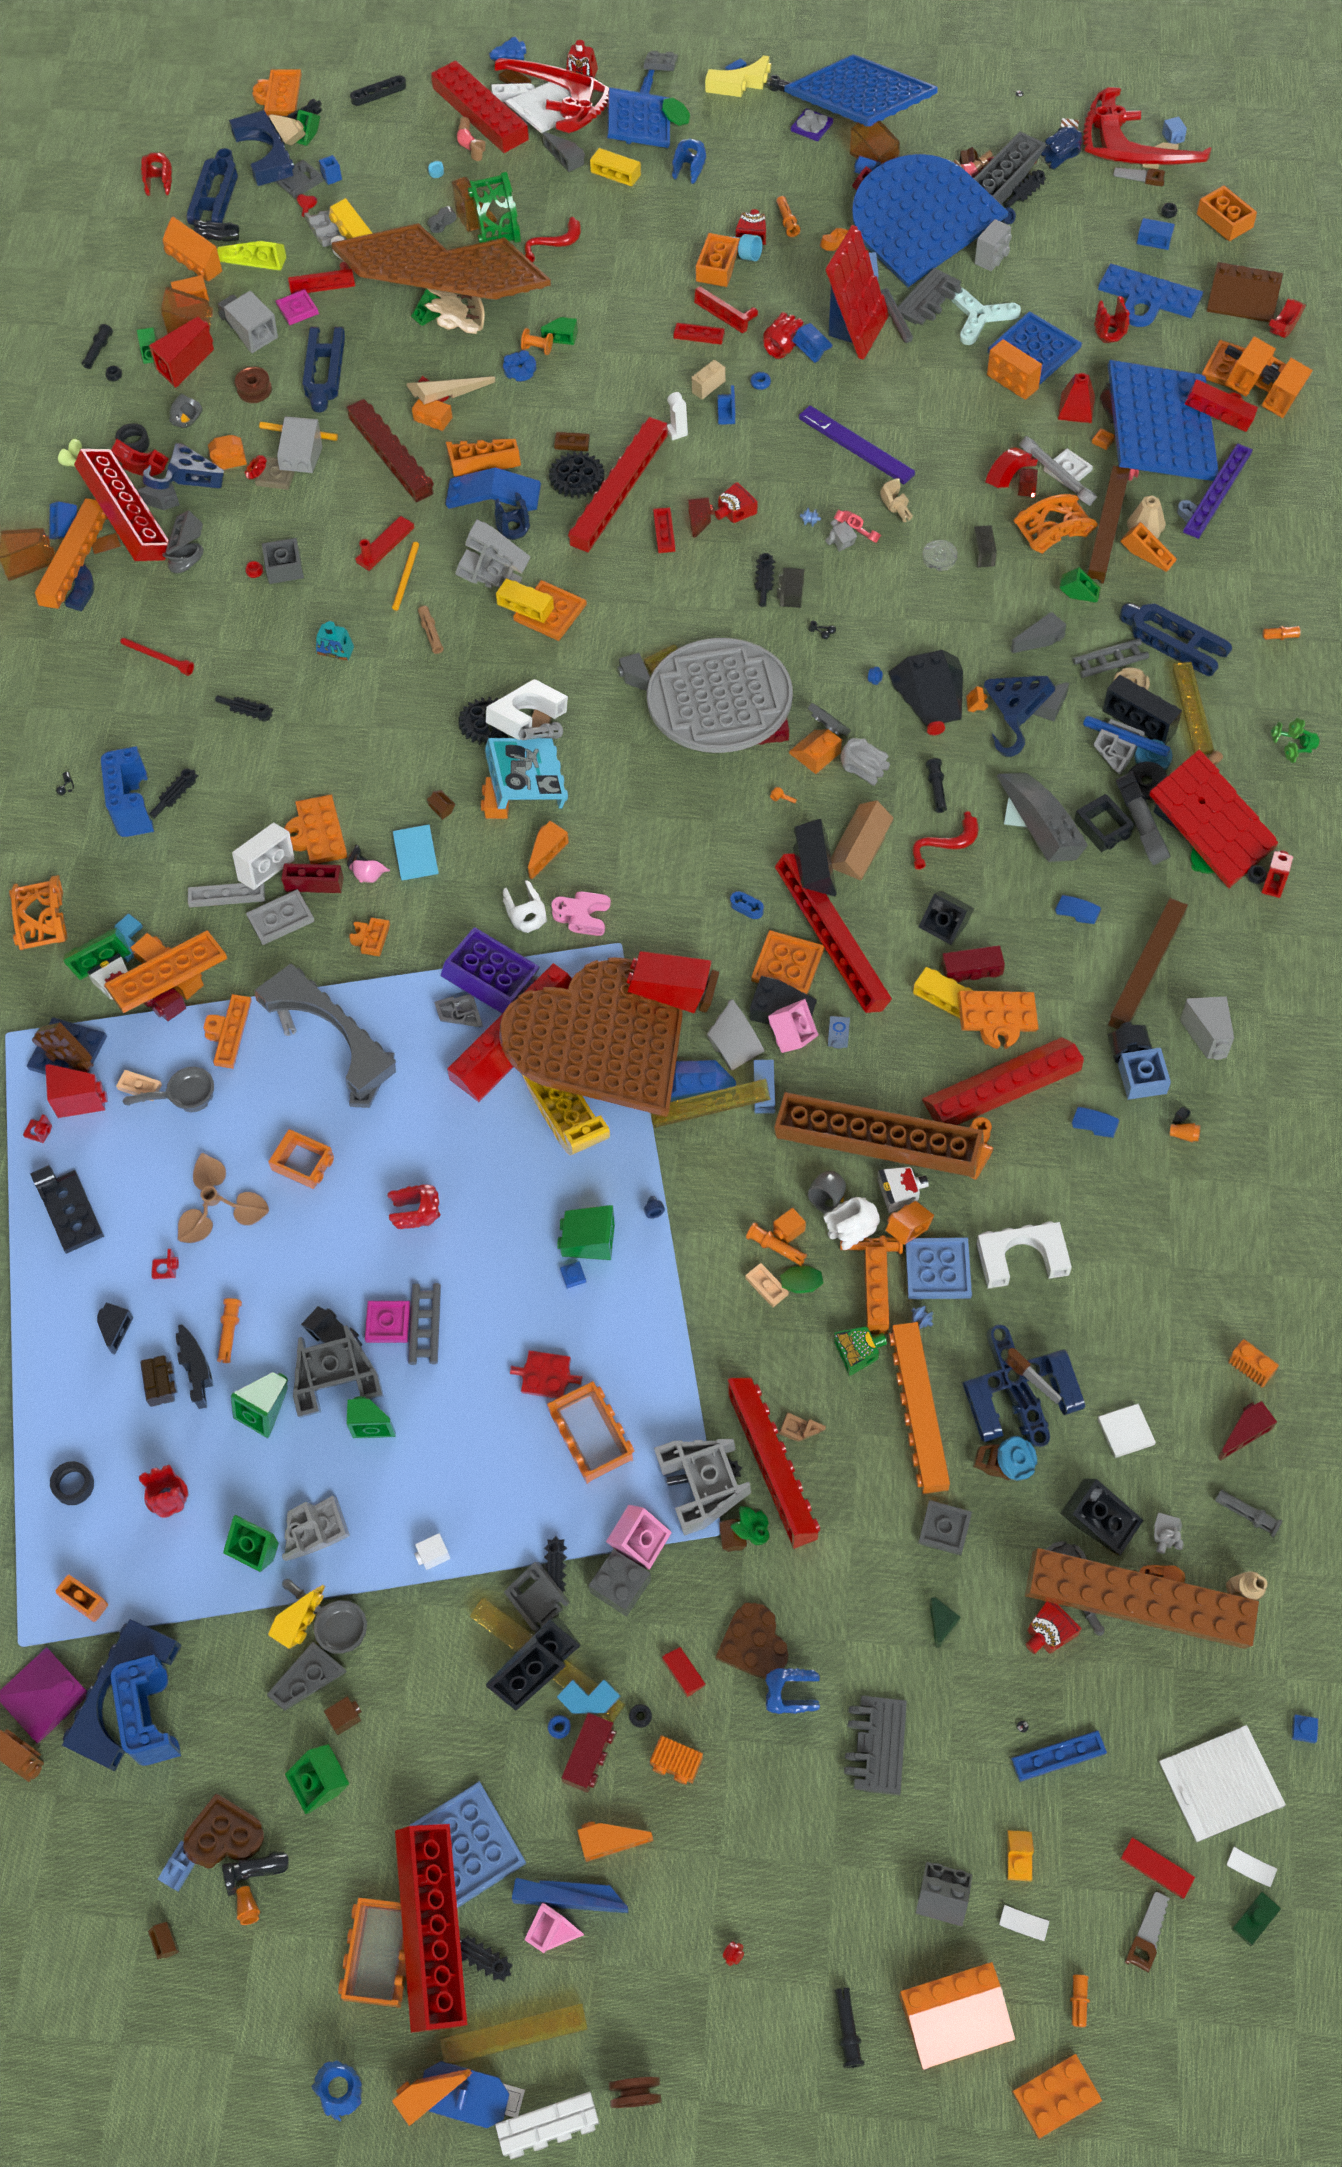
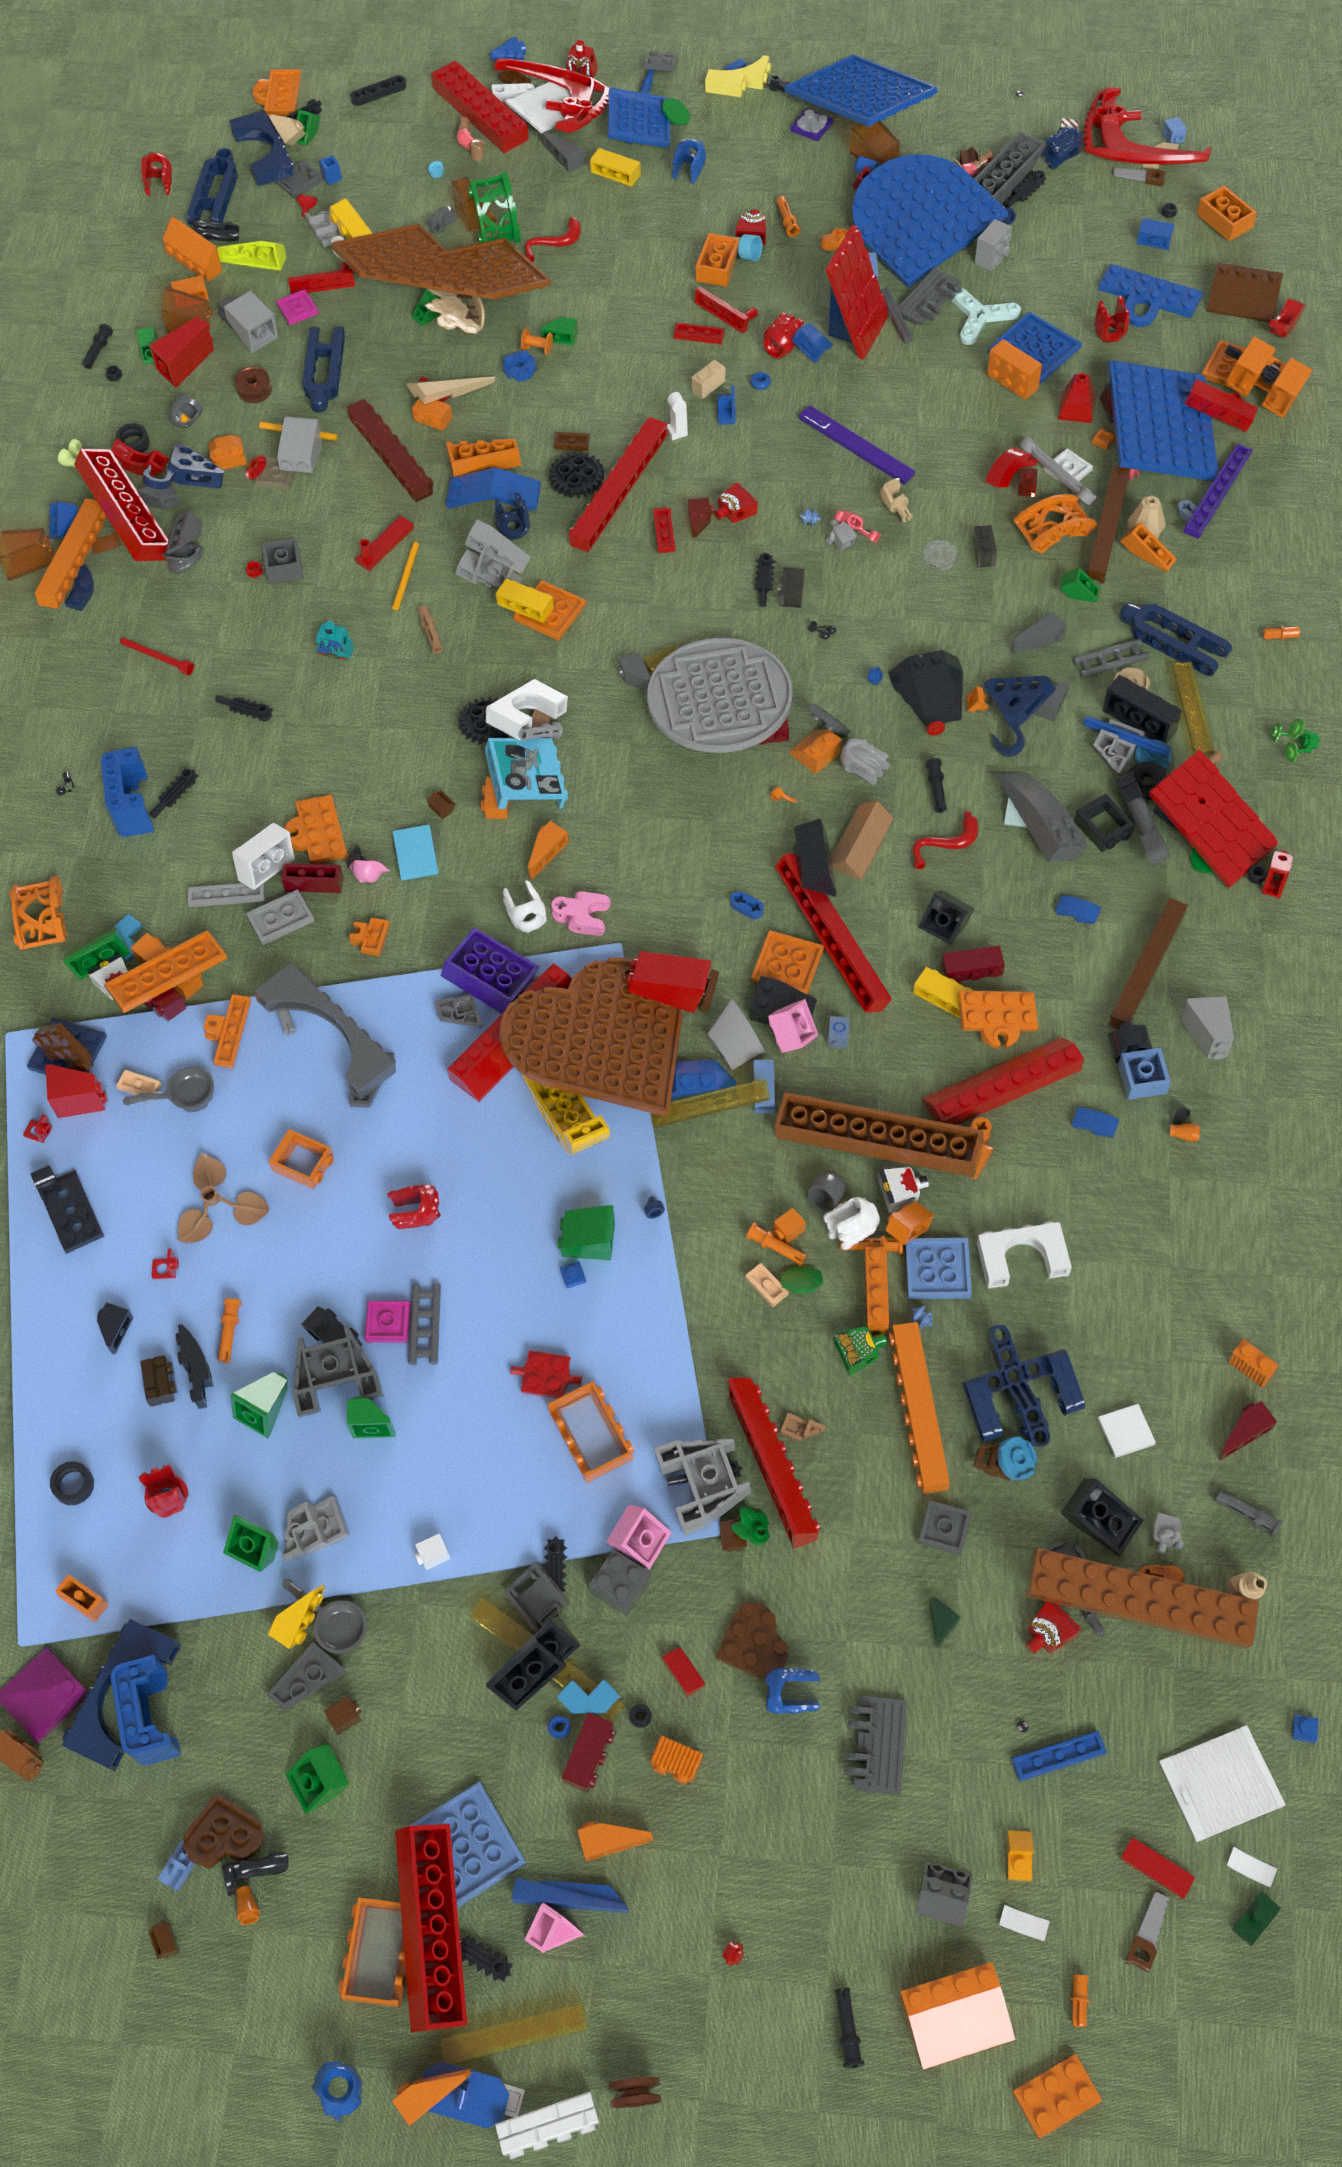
(1022, 1367): piece -> none

